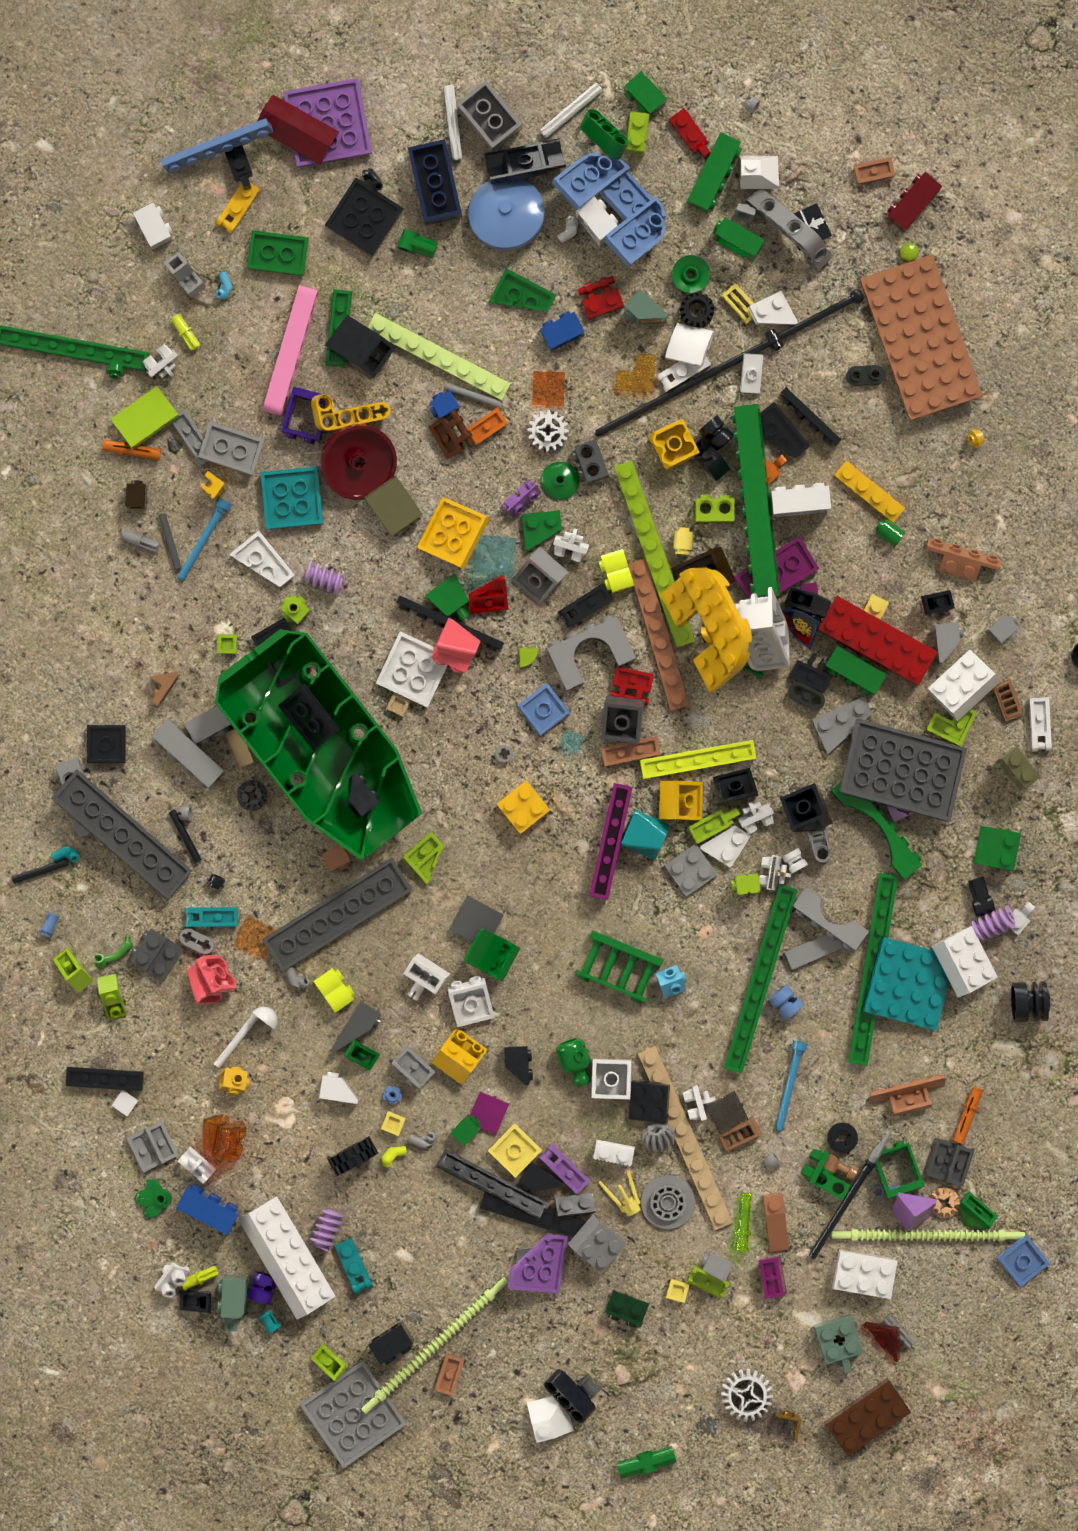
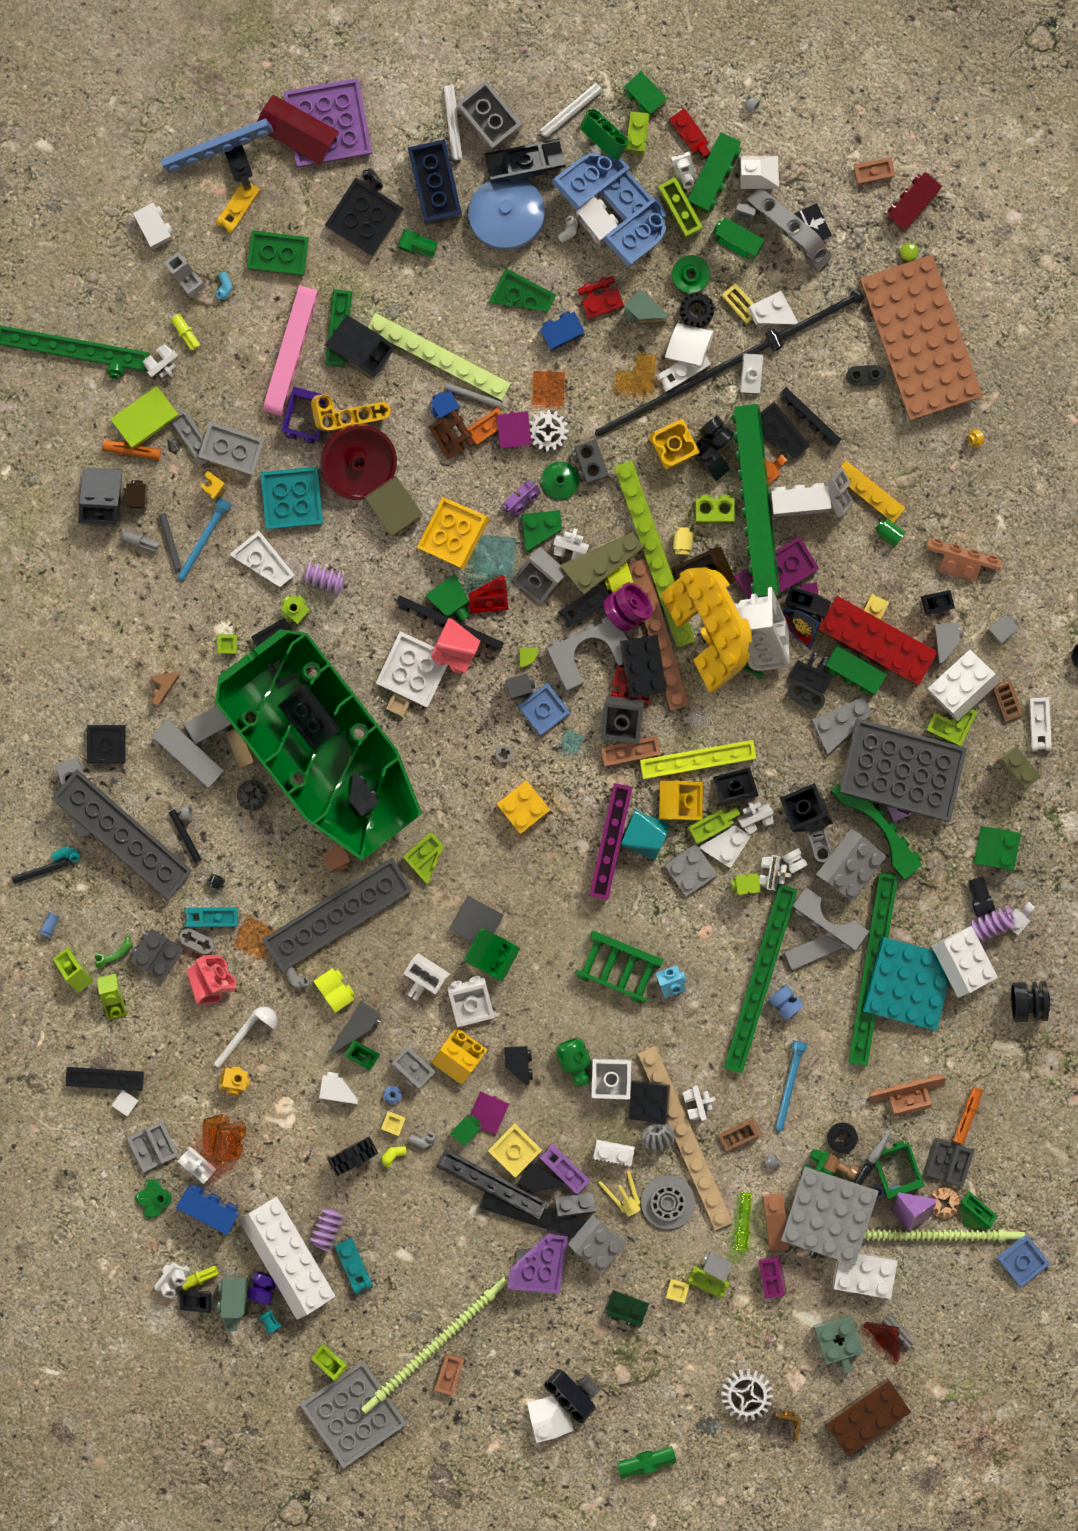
(100, 497): none -> slope
(391, 1343): black brick -> none
(514, 429): none -> magenta piece
(520, 686): none -> dark grey brick
(597, 565): none -> olive wing
(628, 607): none -> magenta wheel
(643, 666): none -> black plate
(680, 208): none -> lime brick
(684, 170): none -> white hips
(727, 1112): clear smoke piece -> none
(829, 1215): none -> light grey plate
(838, 493): none -> light grey slope
(851, 865): none -> light grey brick

